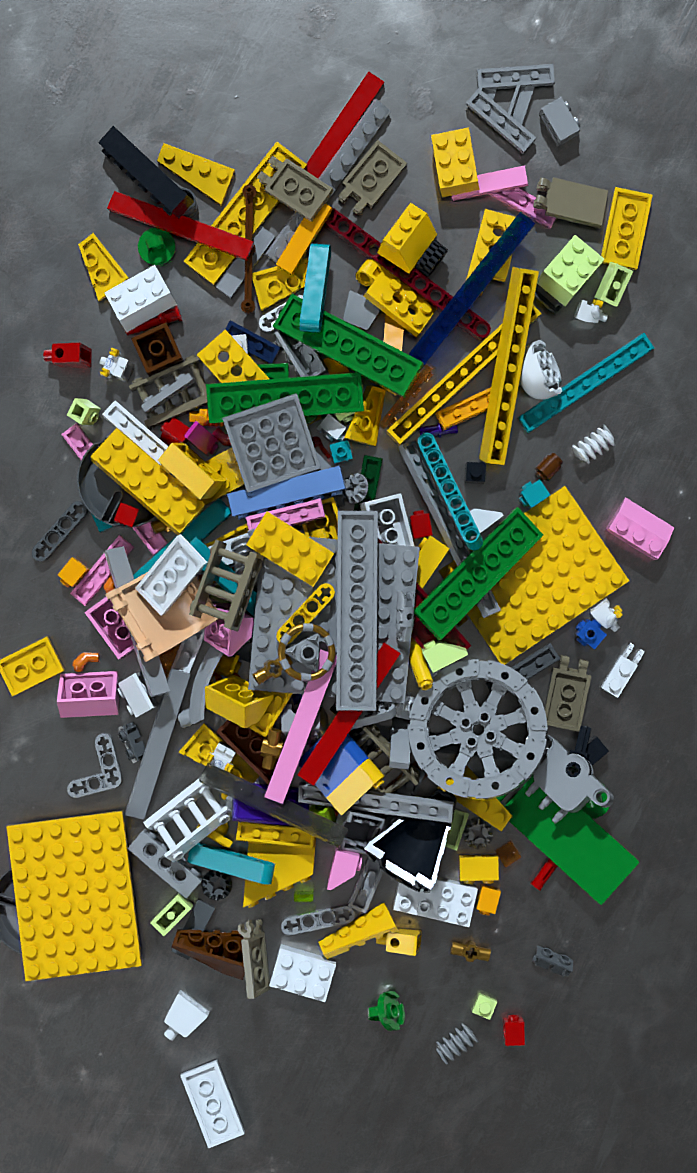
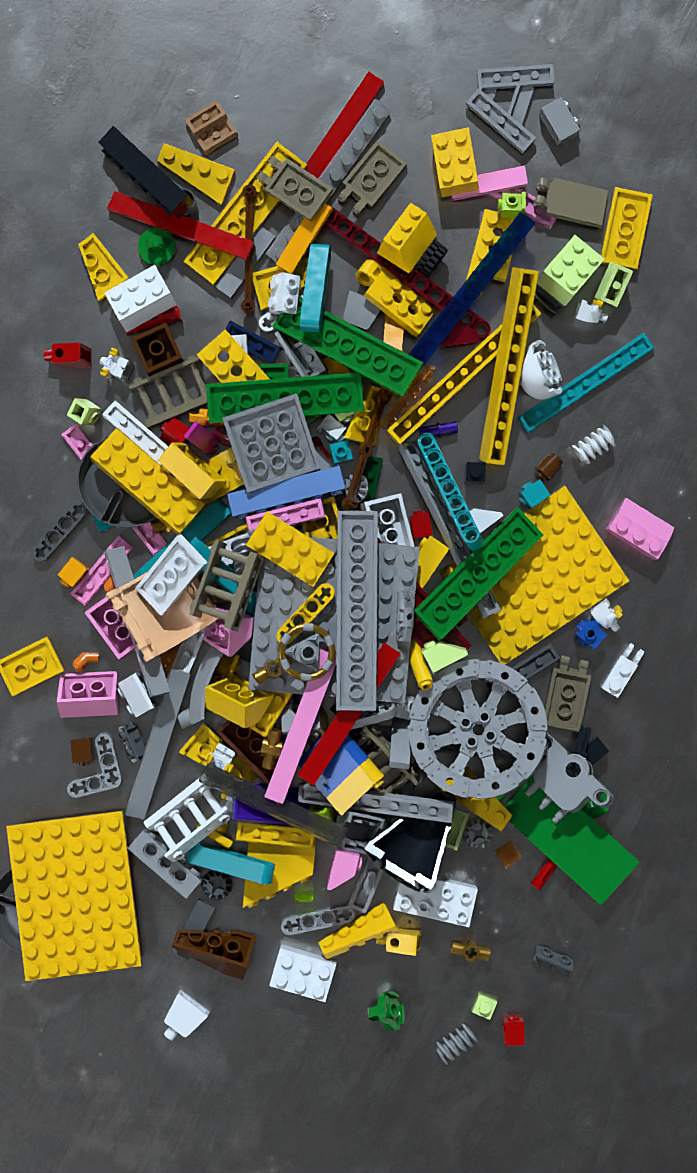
(82, 751): none -> reddish brown brick
(126, 515): red tile -> none
(167, 392): light grey plate -> none
(171, 914): yellowish green brick -> none
(211, 127): none -> medium nougat slope
(212, 1103): white plate -> none
(254, 959): dark tan tile -> none
(284, 293): none -> white bracket
(349, 502): none -> reddish brown piece
(459, 337): none -> dark red slope
(464, 409): light orange tile -> none
(478, 868): yellow brick -> none
(487, 899): light orange brick -> none
(512, 205): none -> lime brick

